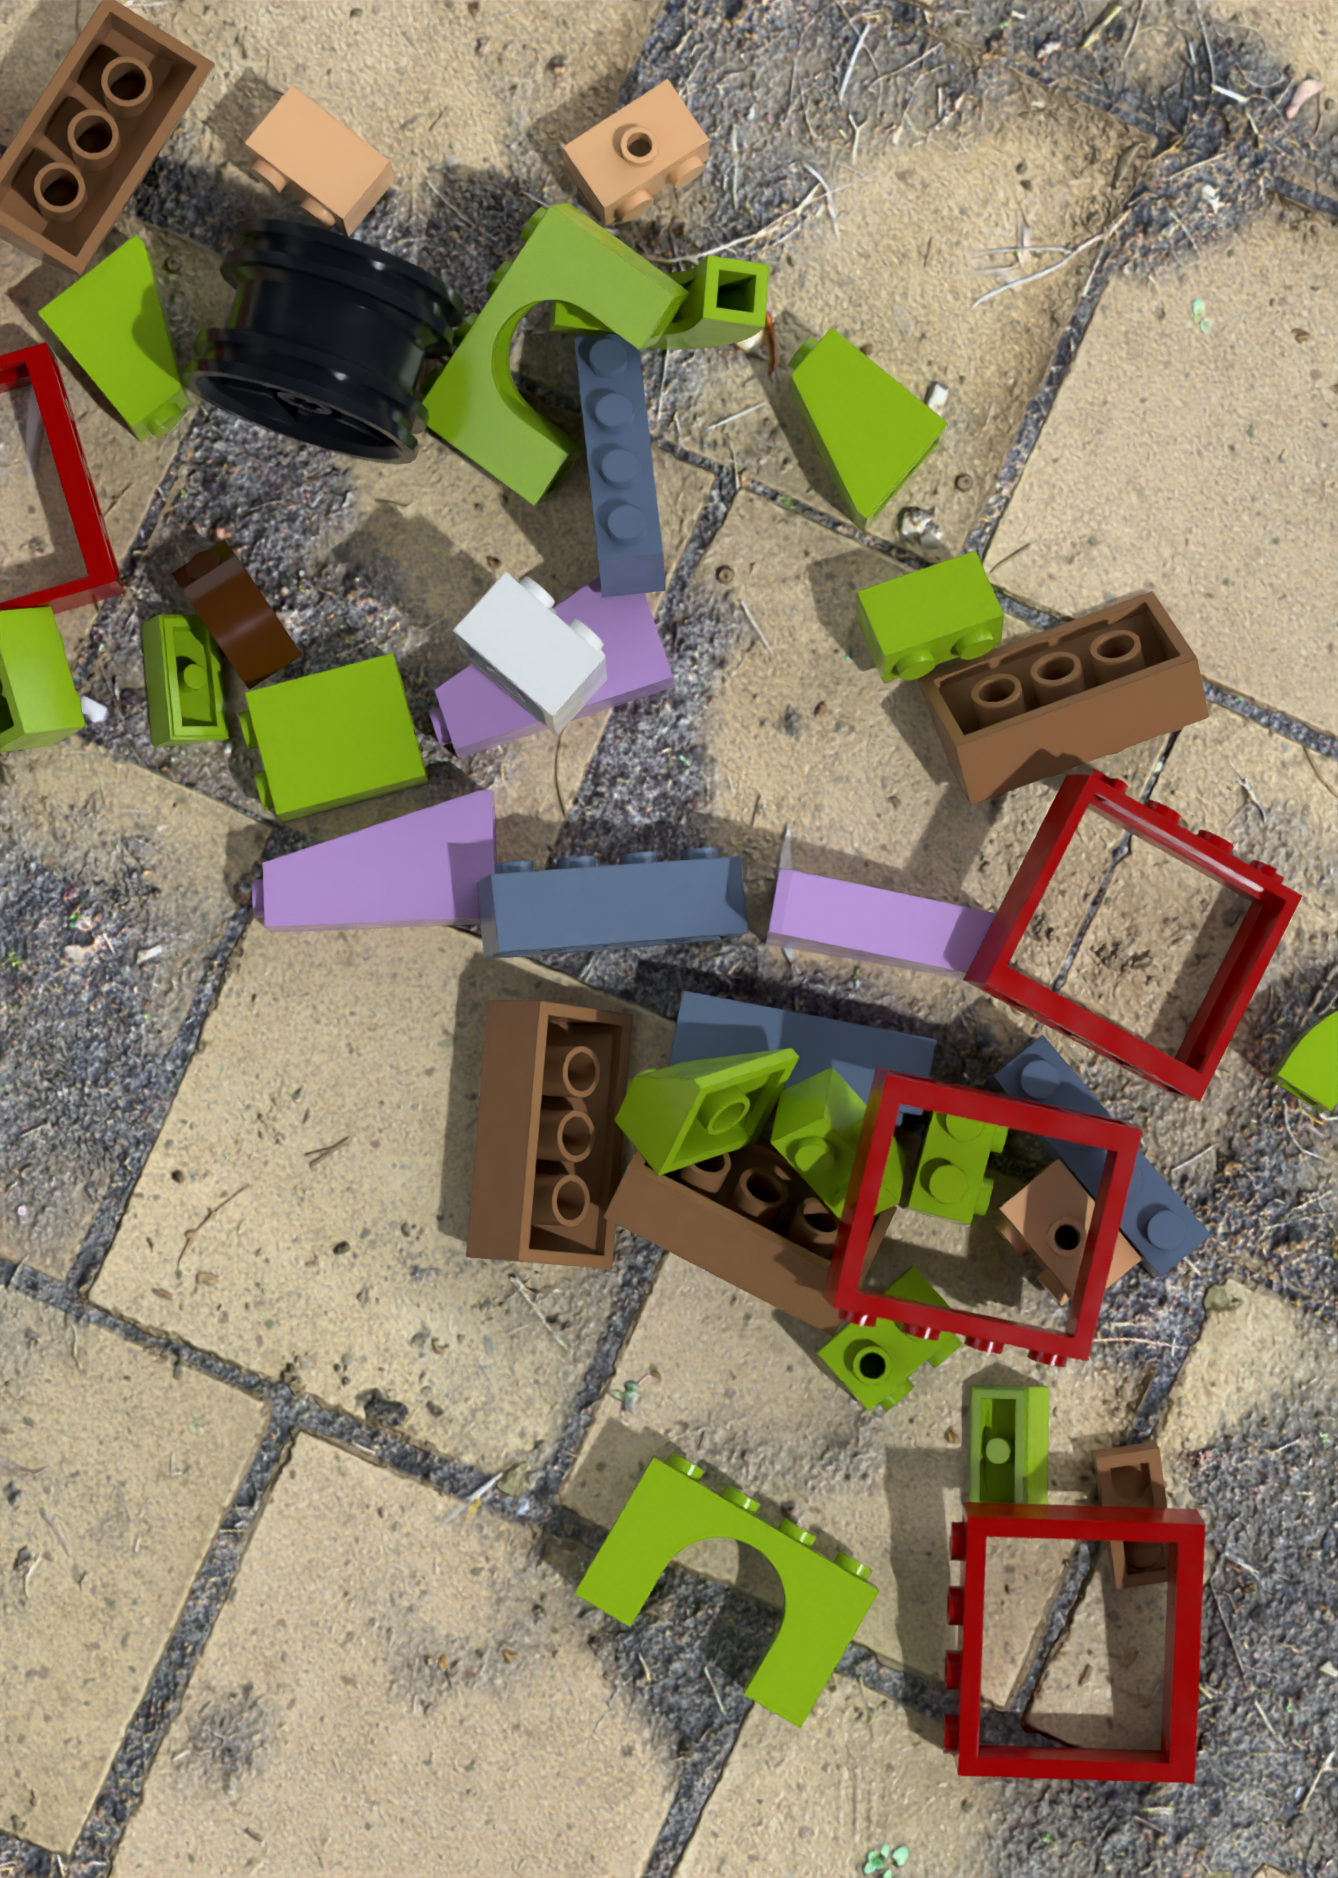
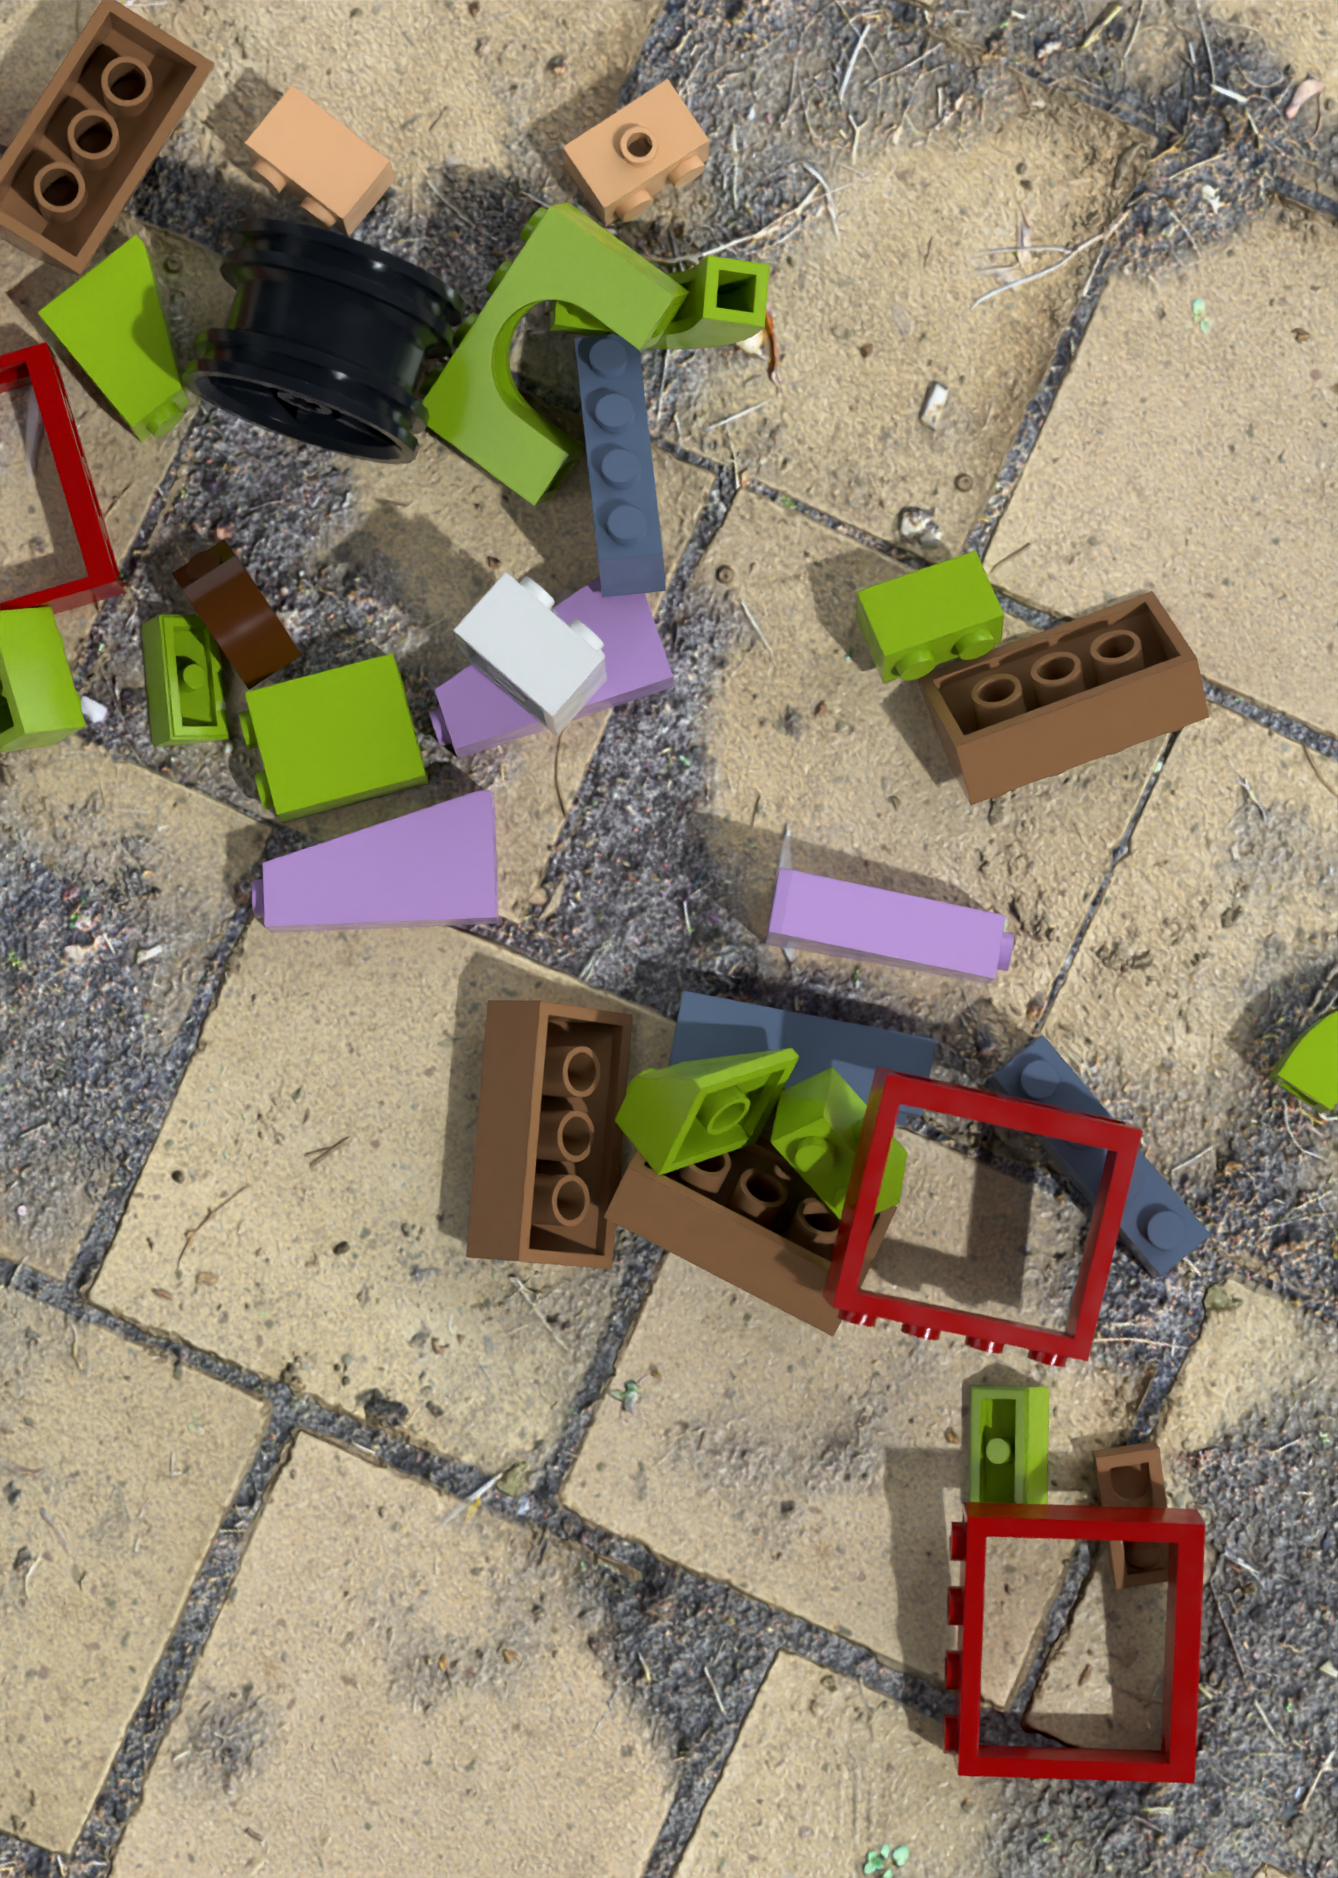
(612, 905): sand blue brick -> none
(821, 1596): lime arch -> none
(861, 423): lime slope -> none
(880, 1358): lime brick -> none
(951, 1168): lime brick -> none
(1052, 1222): light nougat brick -> none
(1234, 982): red window -> none

